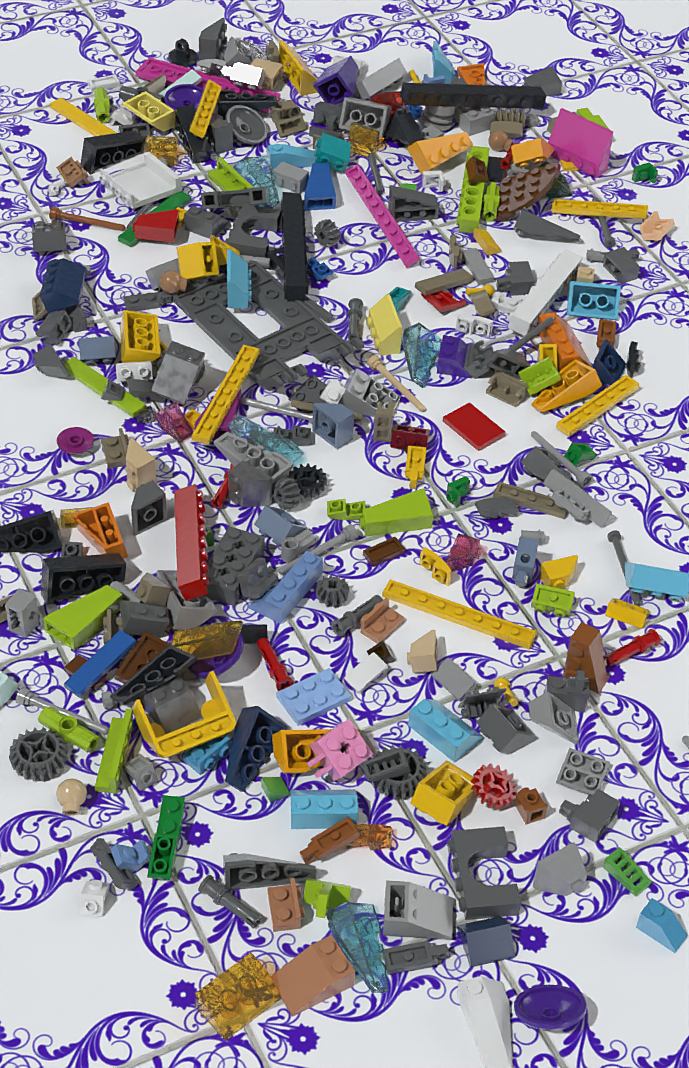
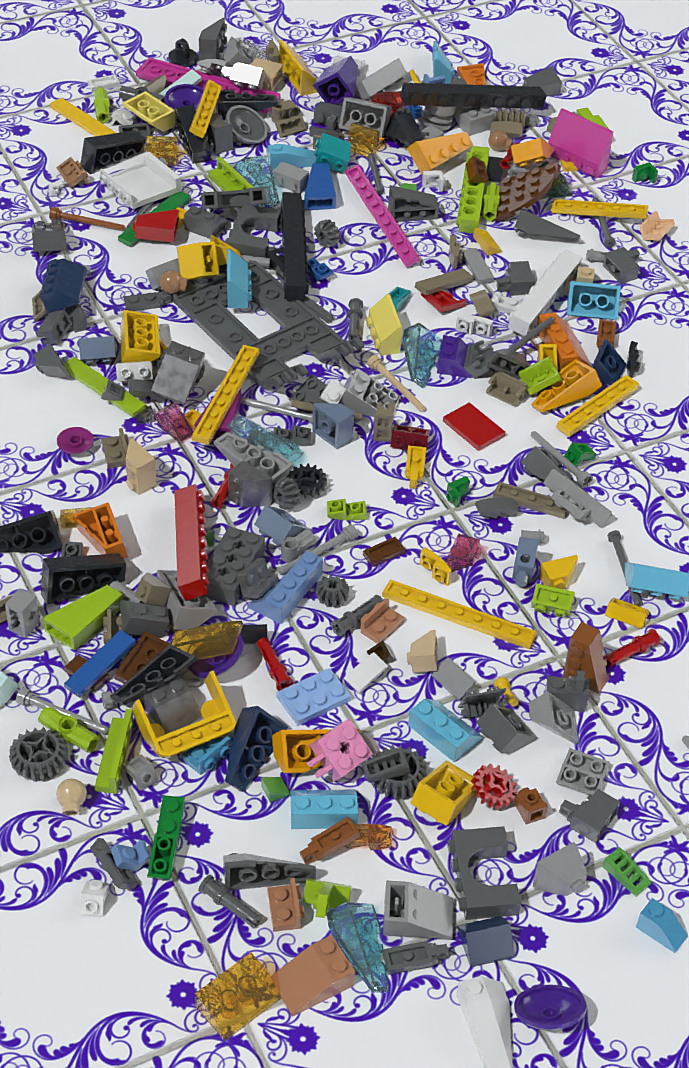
(148, 507): dark grey slope -> none
(398, 515): lime slope -> none
(489, 289): yellow bar -> none

